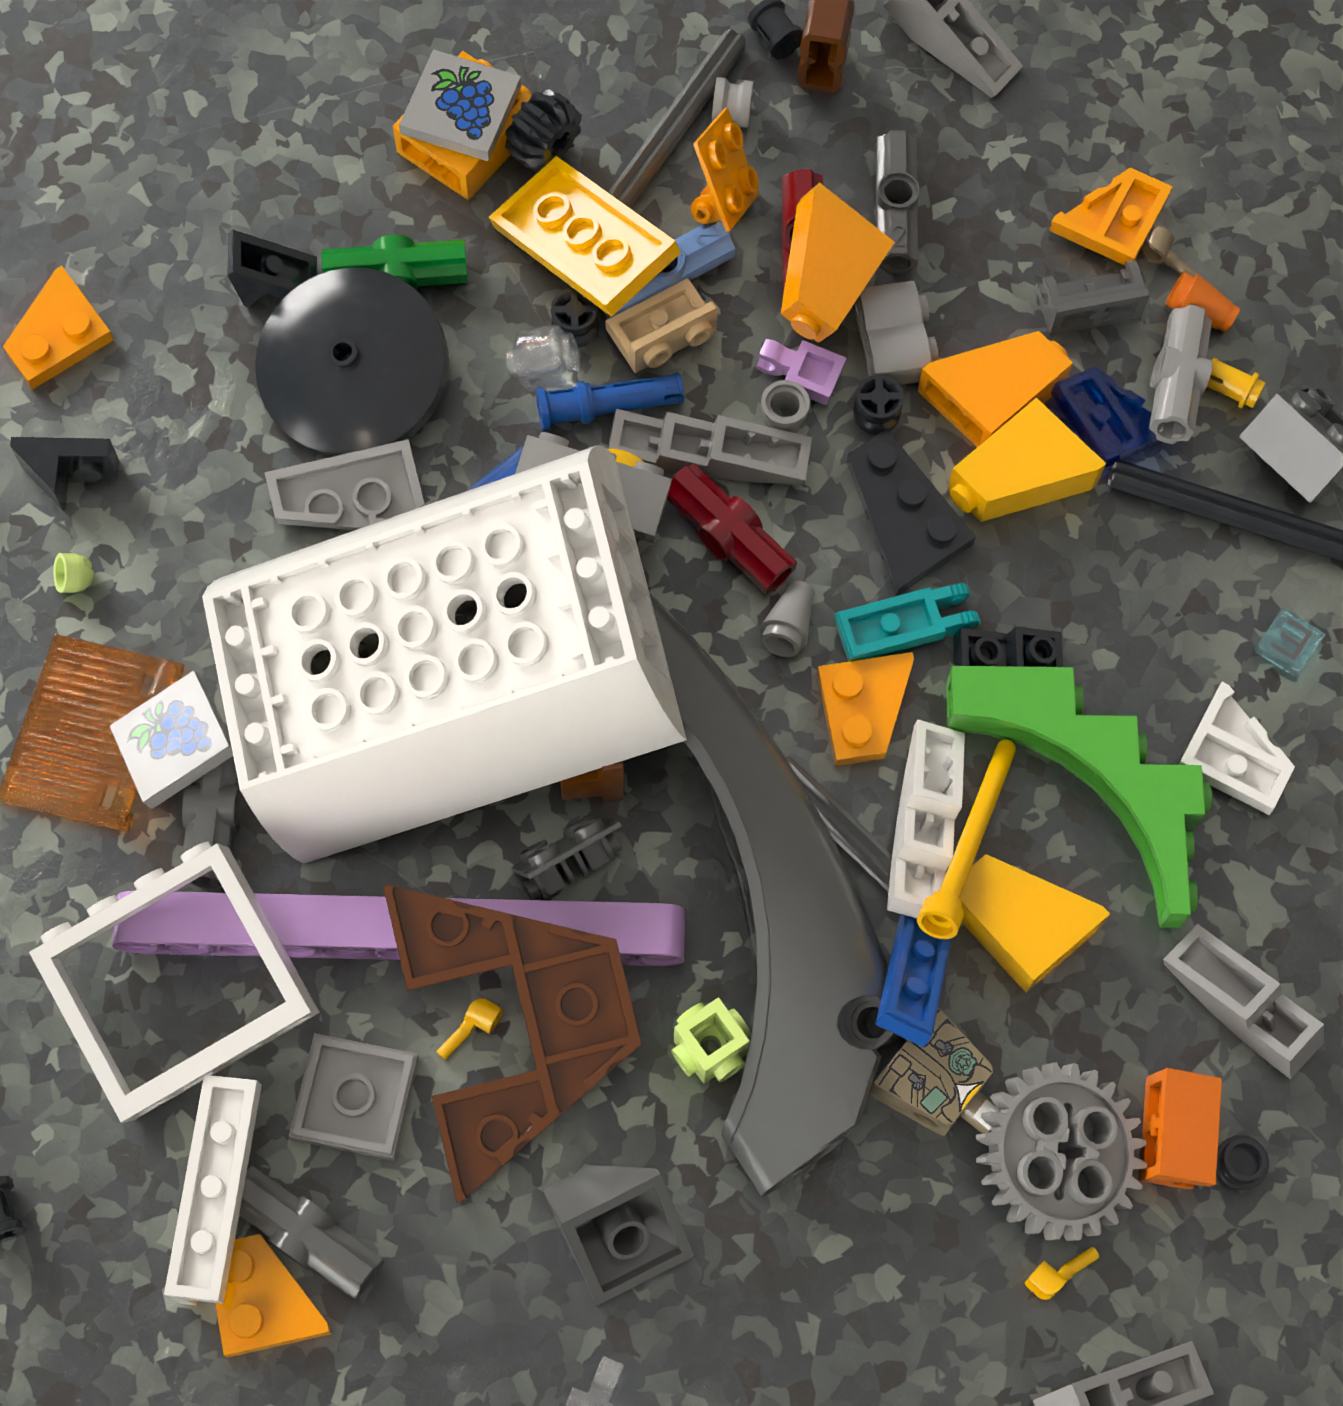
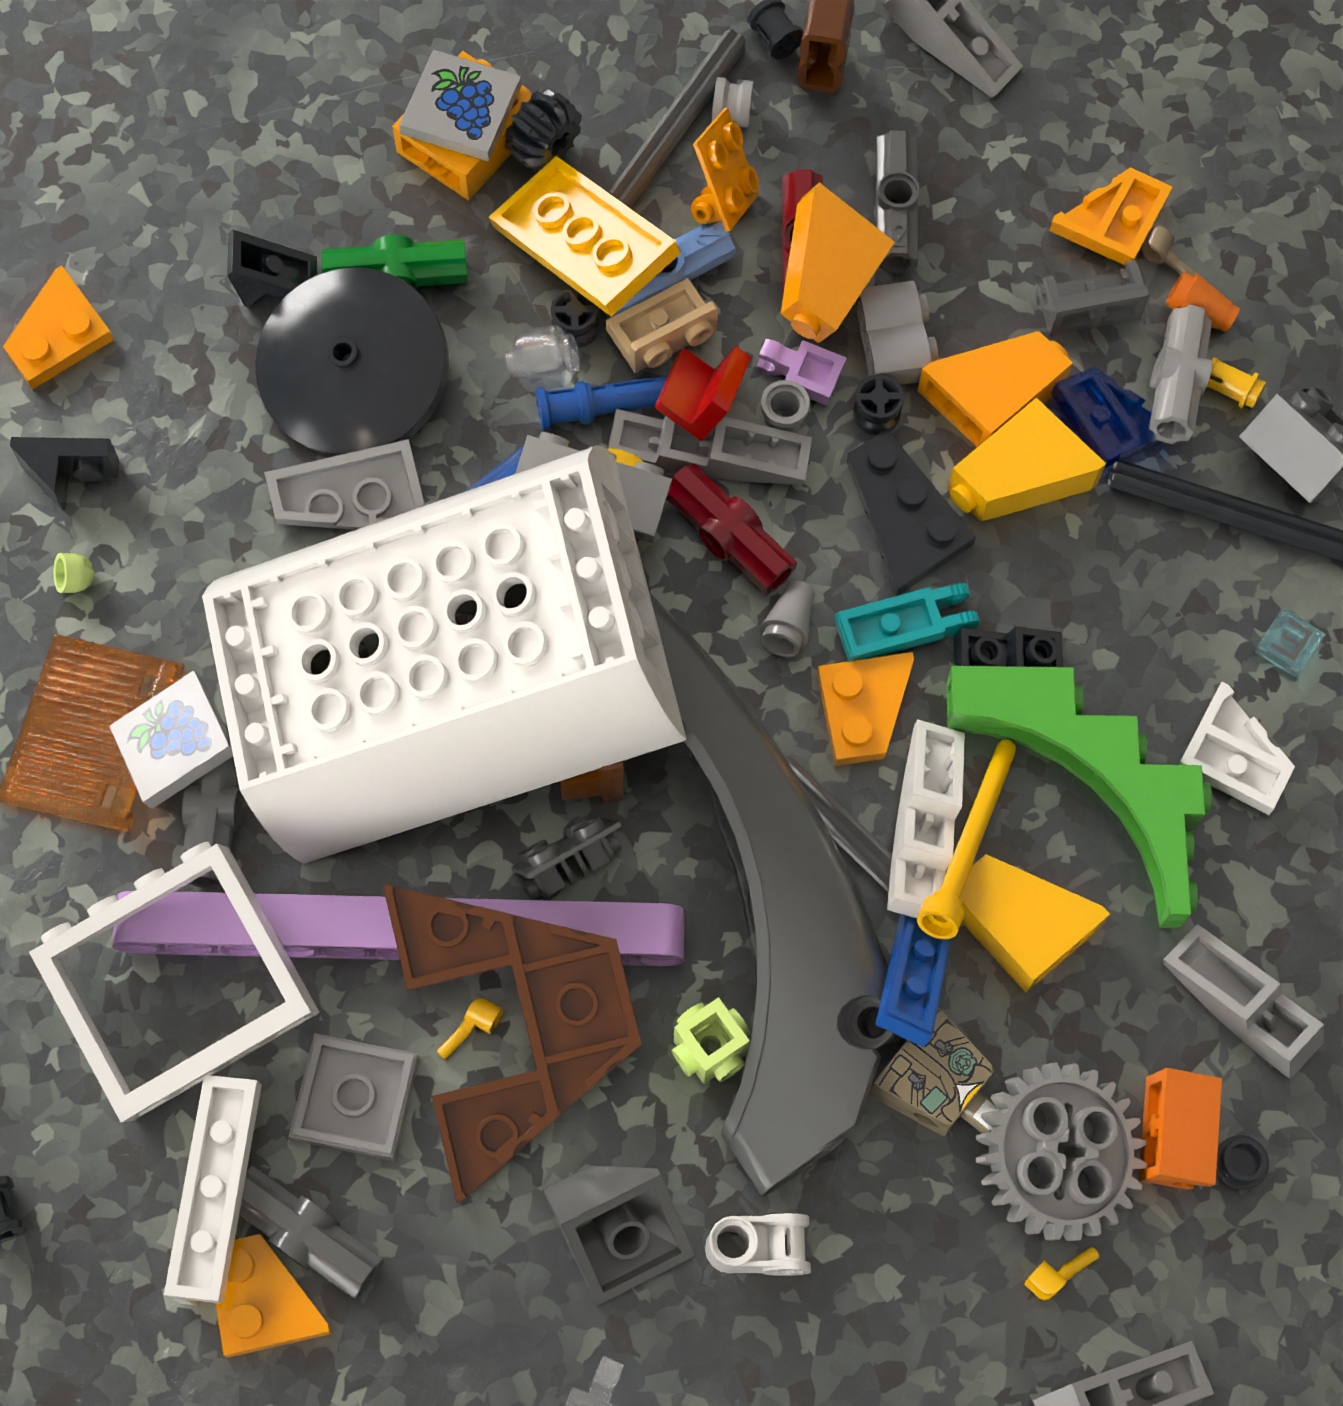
(699, 395): none -> red panel
(764, 1244): none -> white piece

